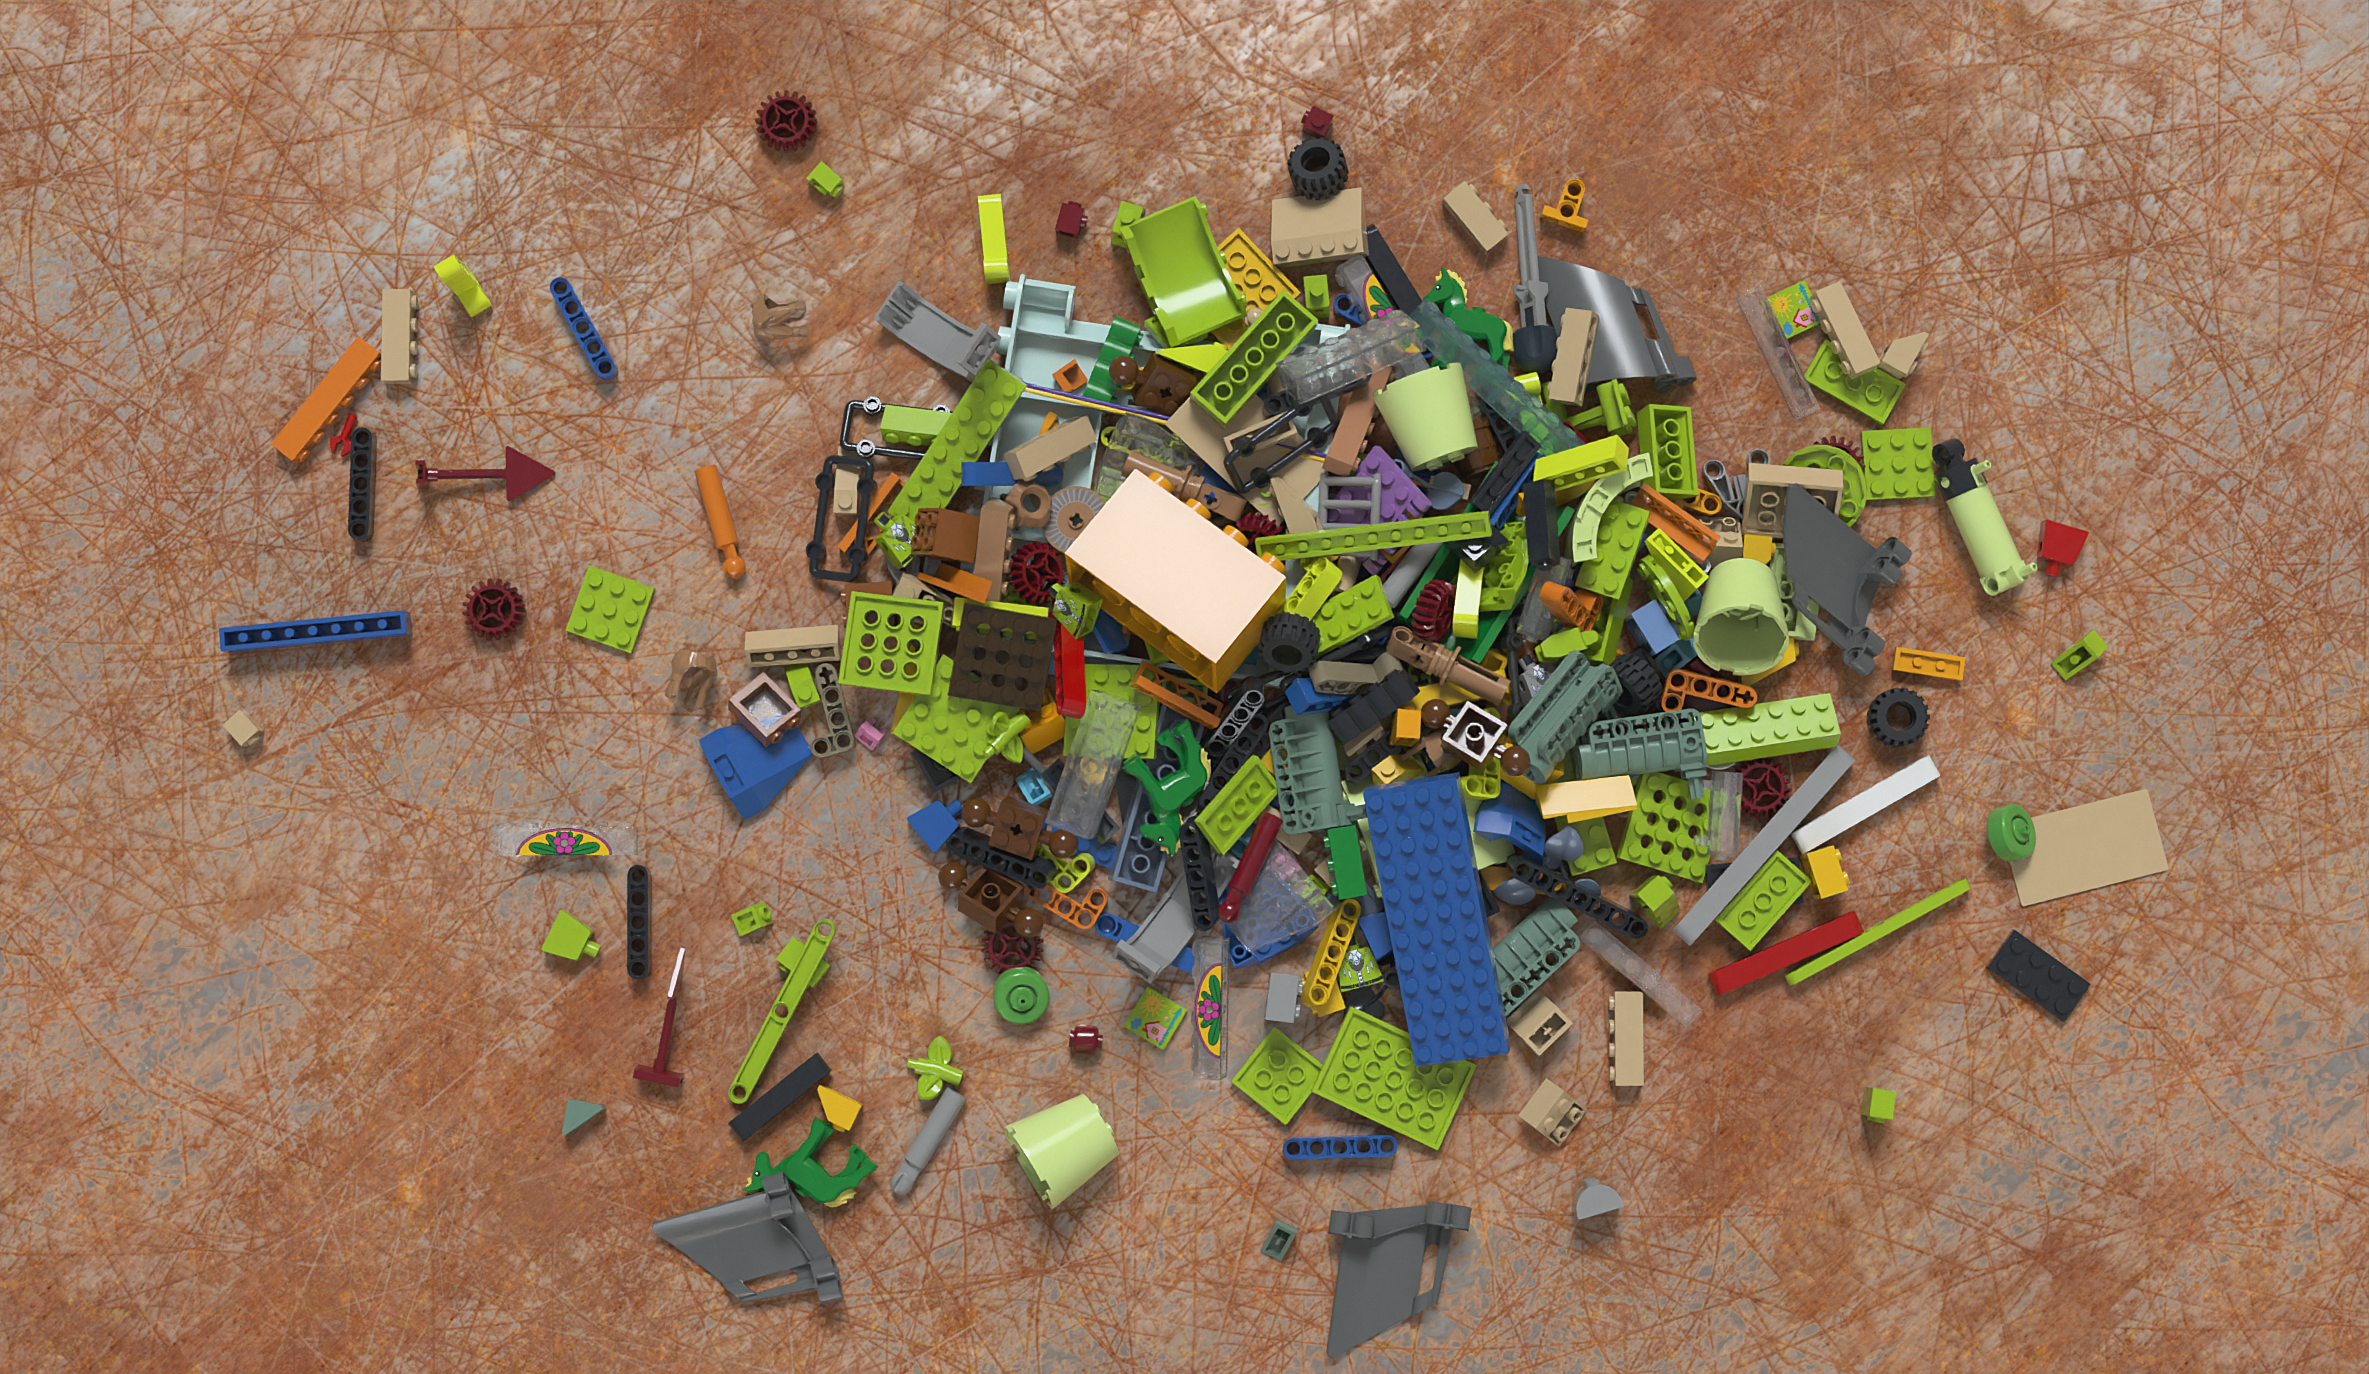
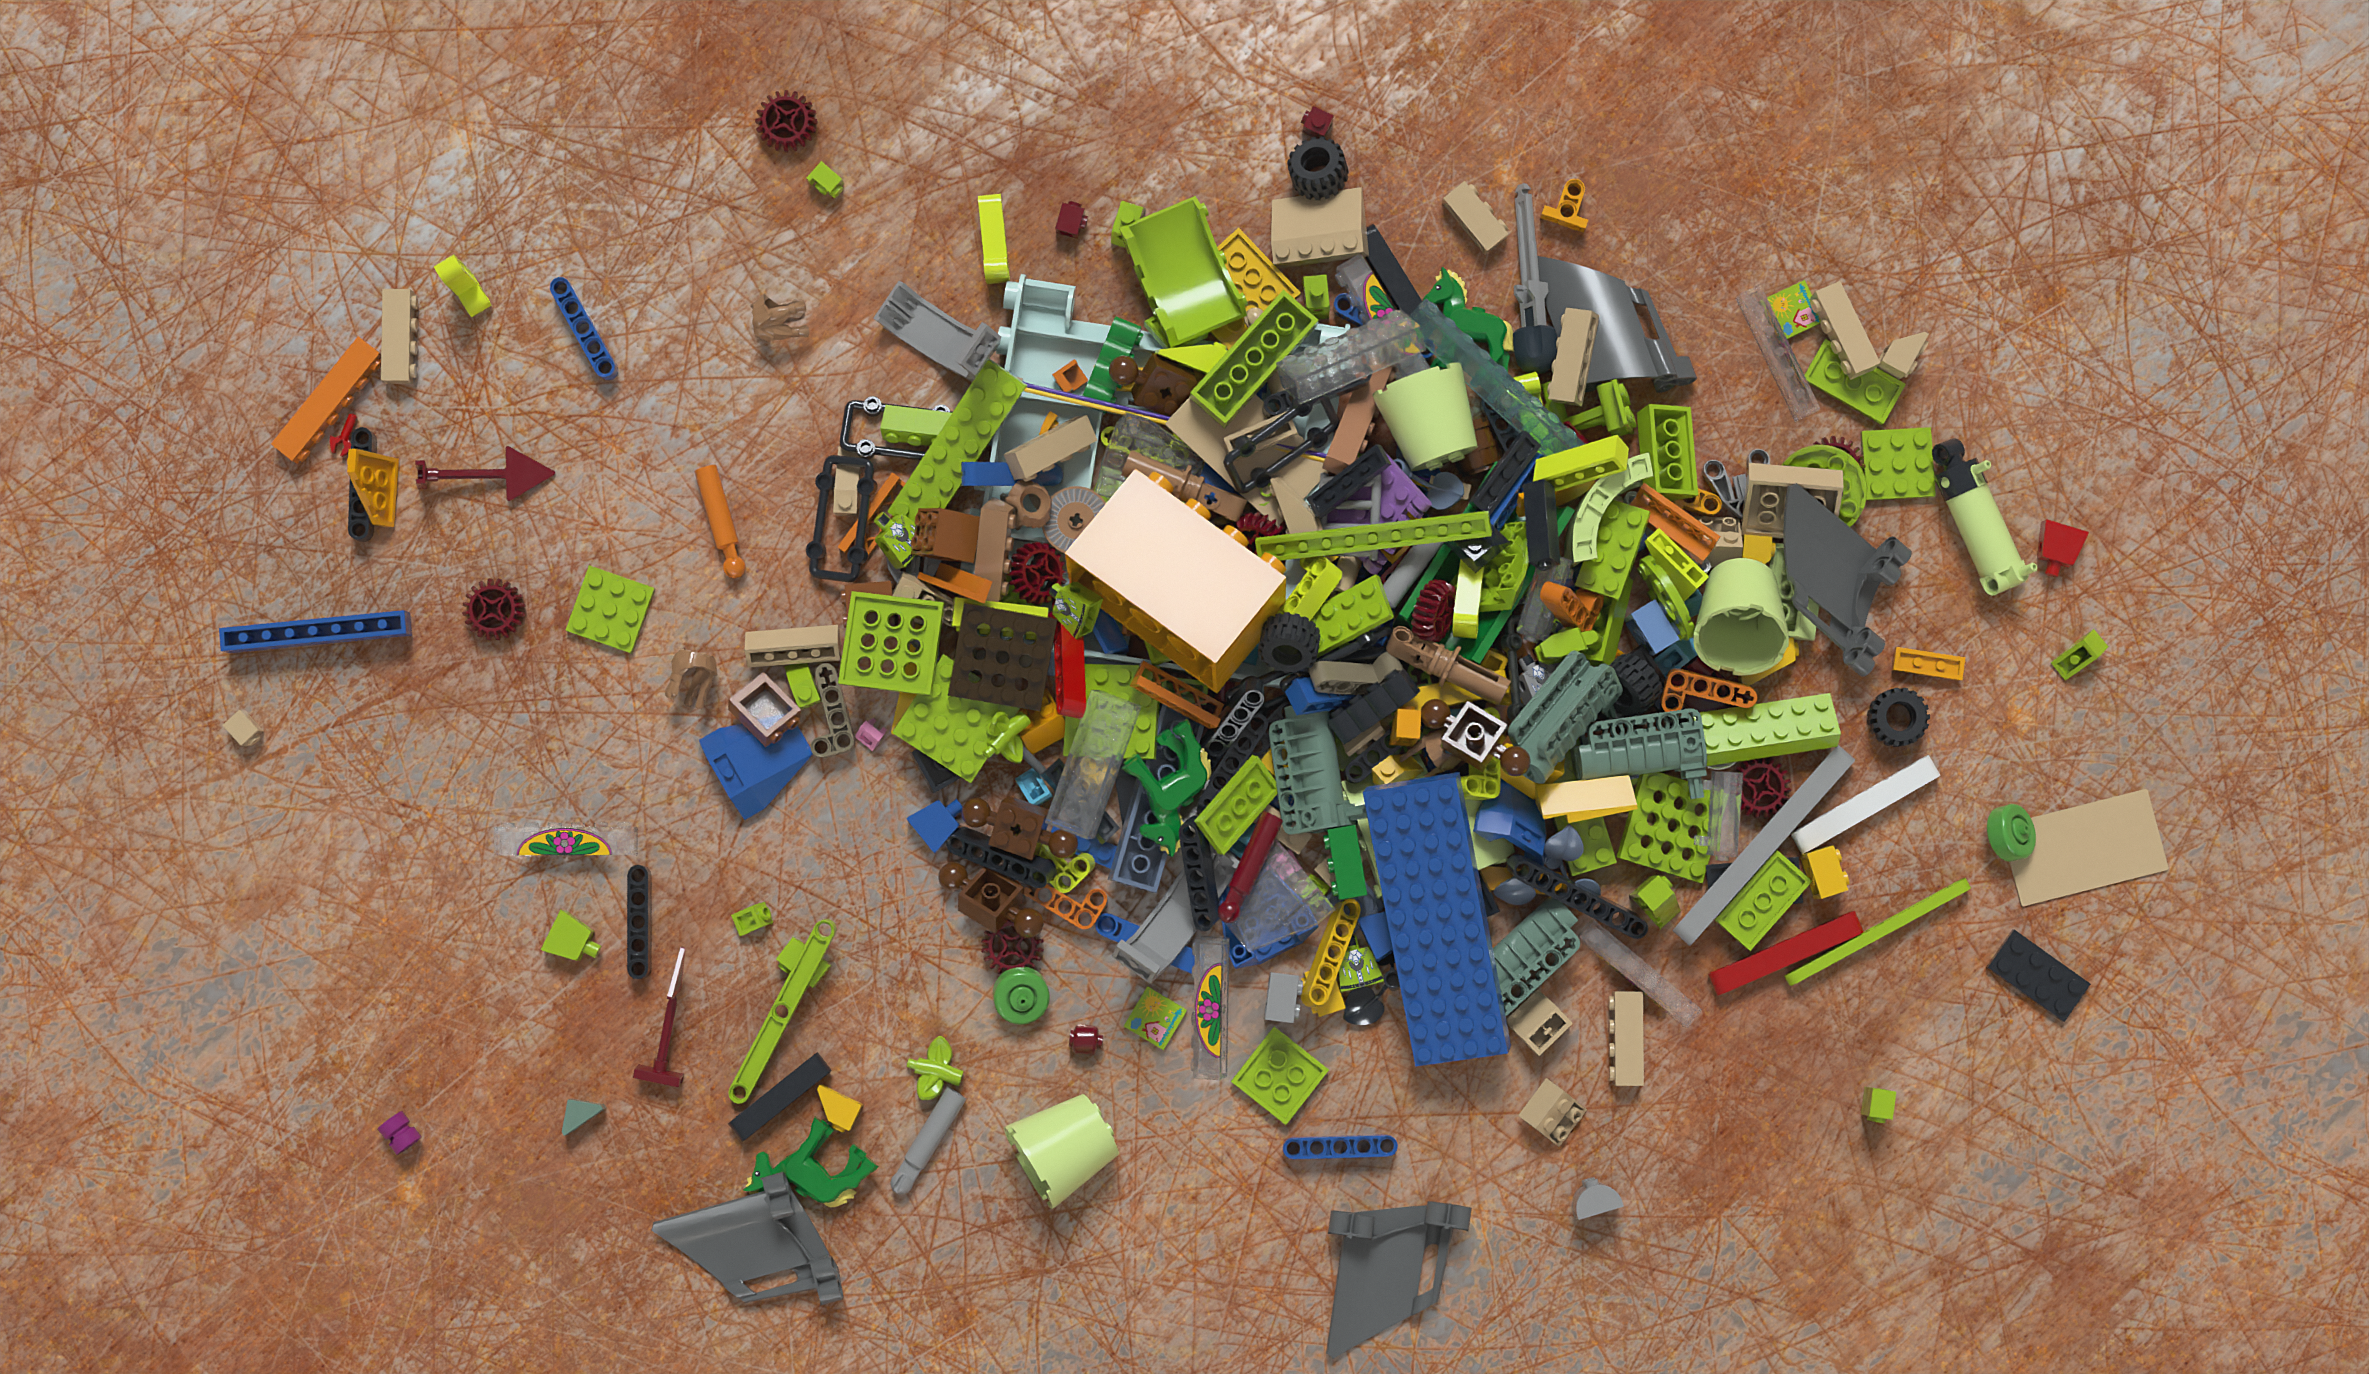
(375, 483): none -> light orange plate
(399, 1132): none -> magenta wheel
(1279, 1239): sand green slope -> none
(1348, 481): none -> black plate
(1377, 1077): lime plate -> none

